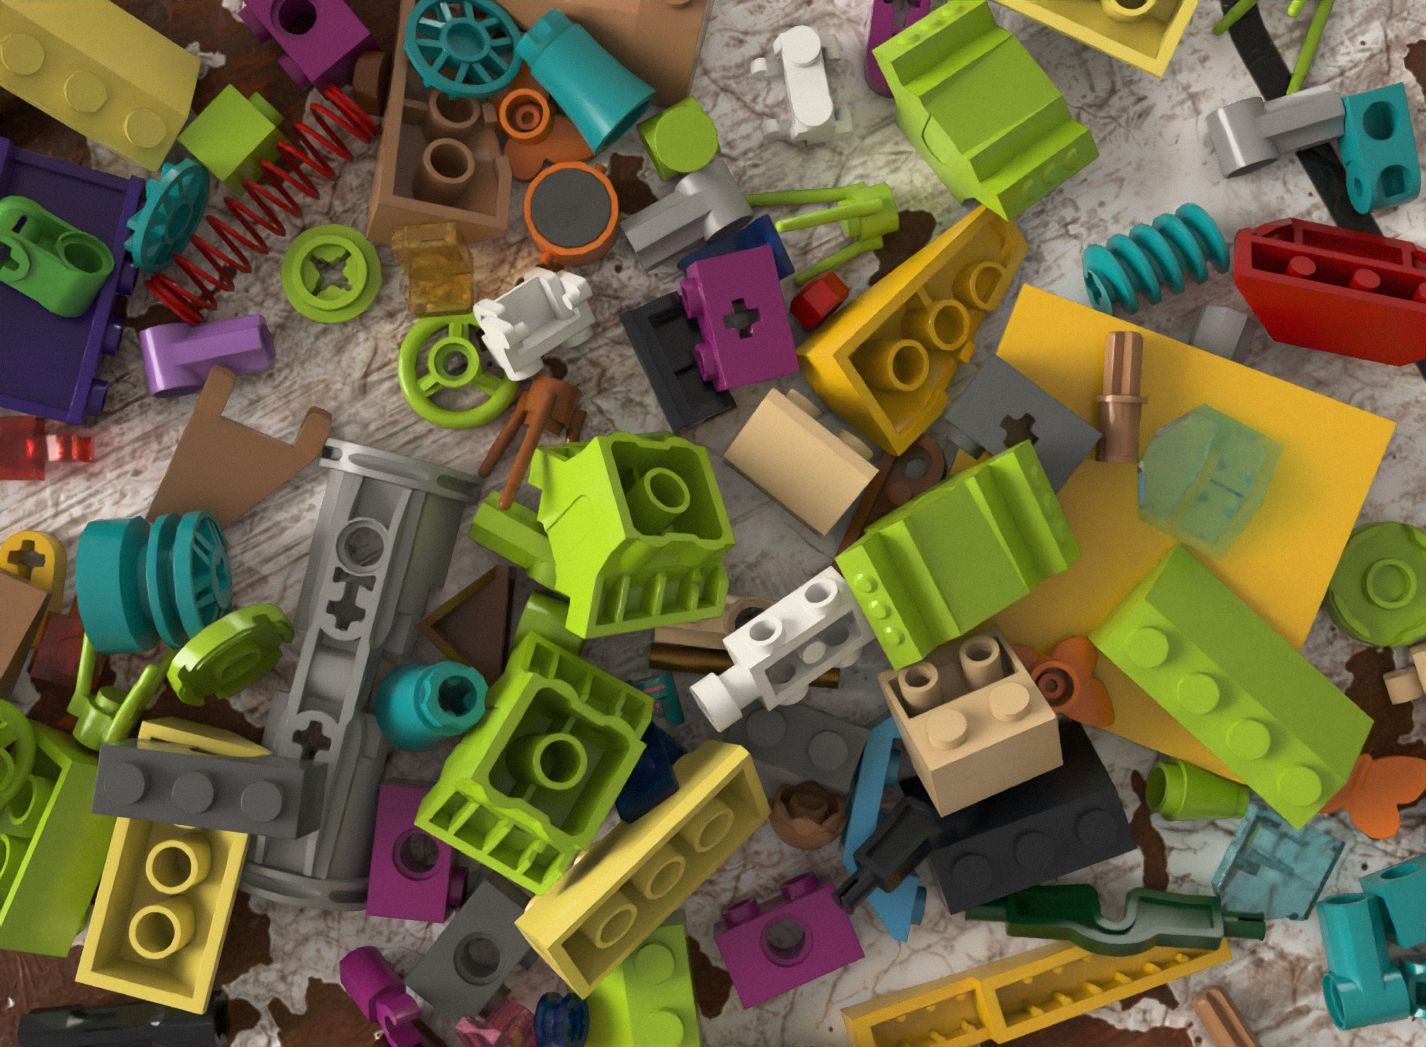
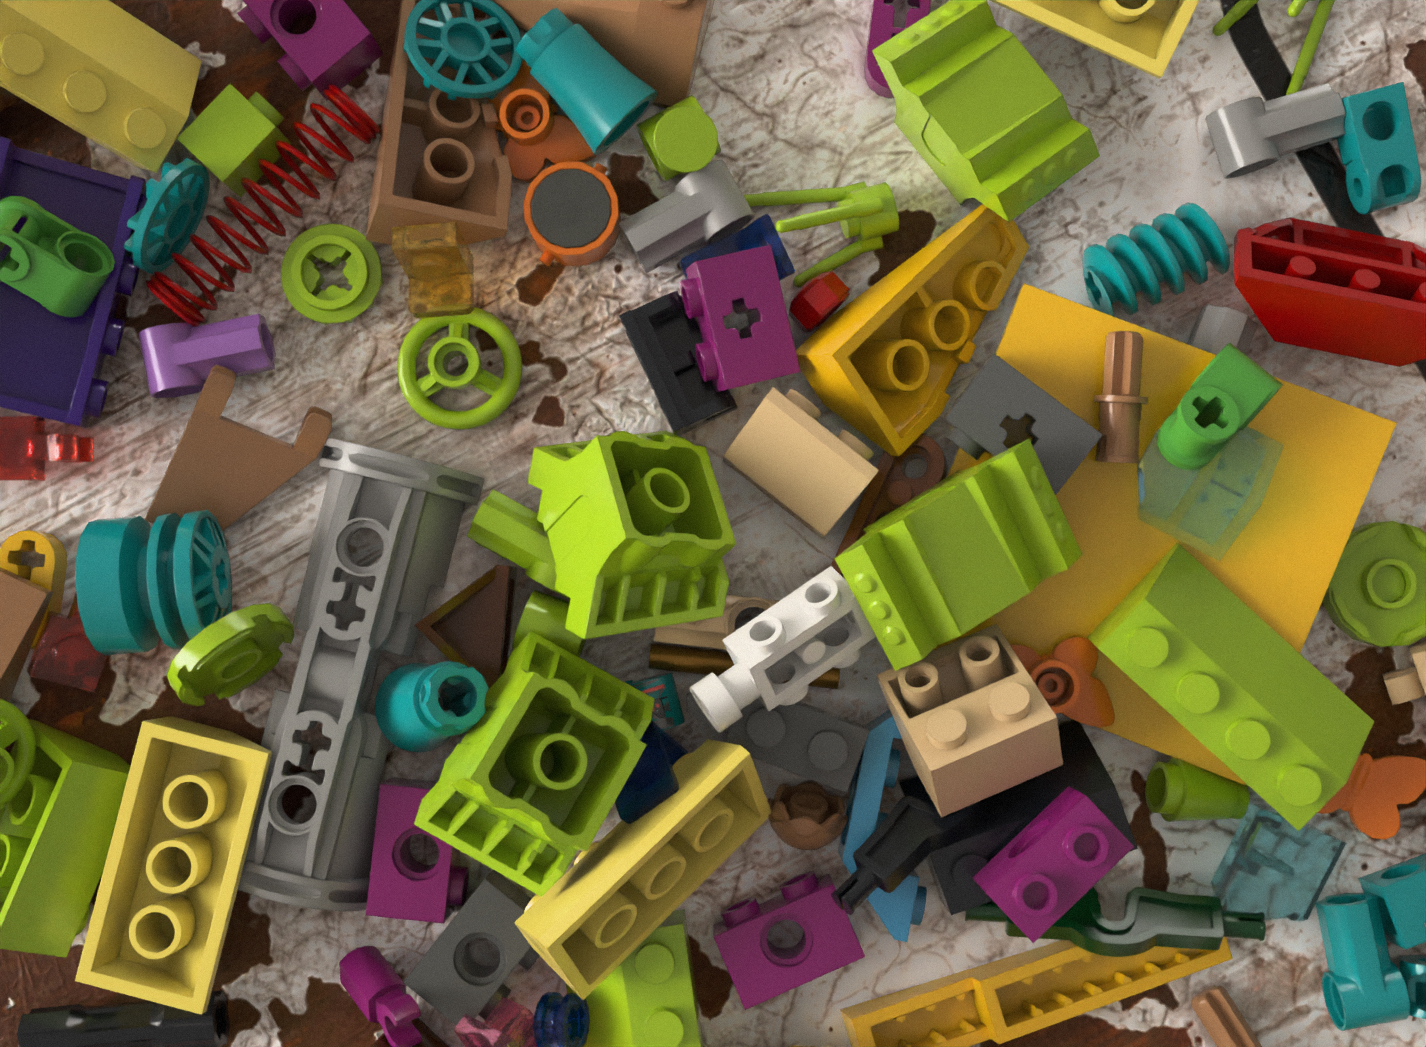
(111, 711): lime plant -> none
(209, 791): dark grey arch -> none
(371, 81): reddish brown tile -> none
(534, 319): white piece -> none
(546, 410): dark orange plant -> none
(805, 86): white piece -> none
(1053, 862): none -> magenta brick
(1215, 408): none -> bright green piece

